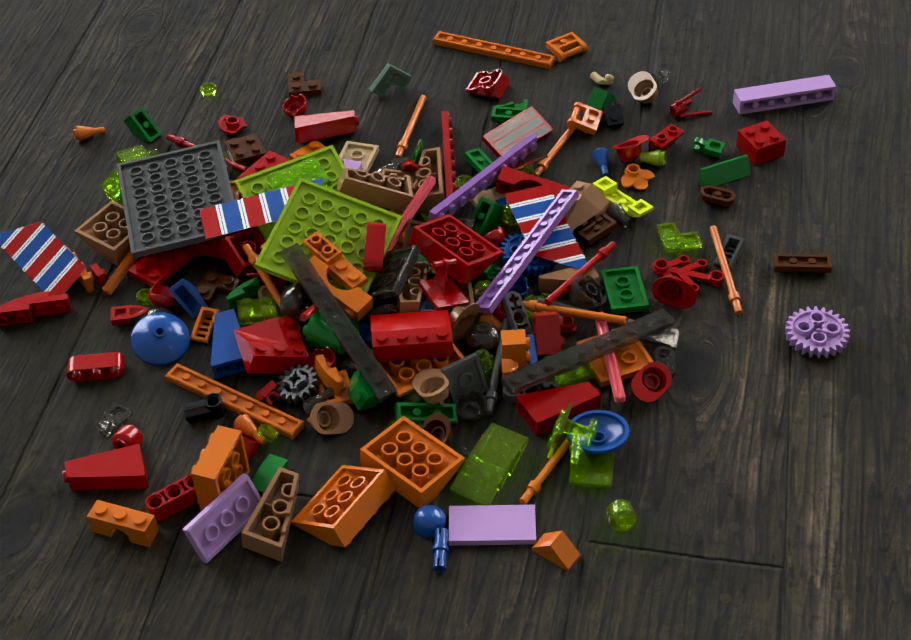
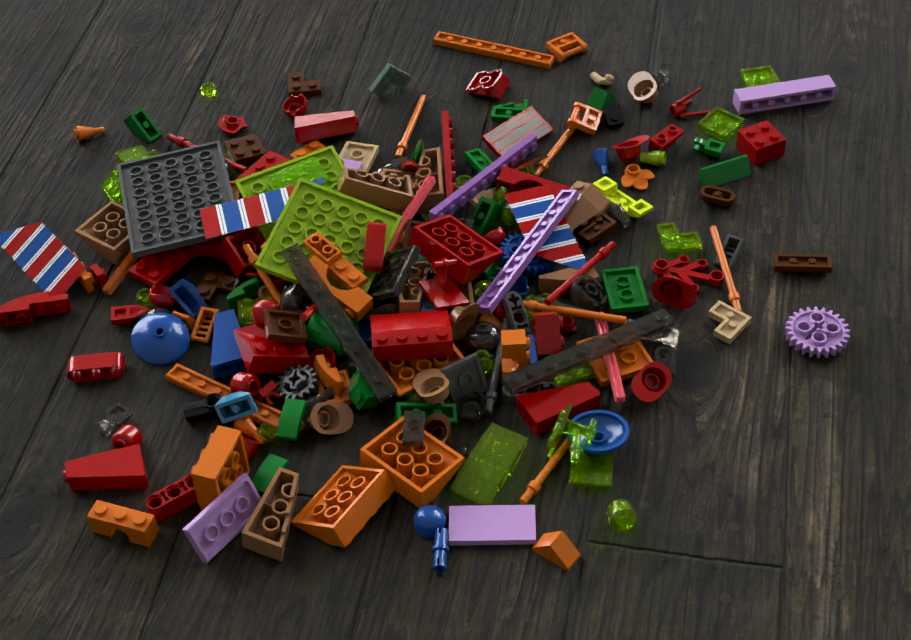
(189, 321): none -> orange slope
(235, 406): none -> dark azure slope
(245, 382): none -> red head
(258, 309): none -> red hair
(284, 326): none -> reddish brown plate
(290, 419): none -> green slope
(413, 428): none -> clear smoke plate
(499, 196): none -> clear neon green tile
(720, 123): none -> clear neon green plate
(731, 321): none -> tan plate
(758, 76): none -> clear neon green plate

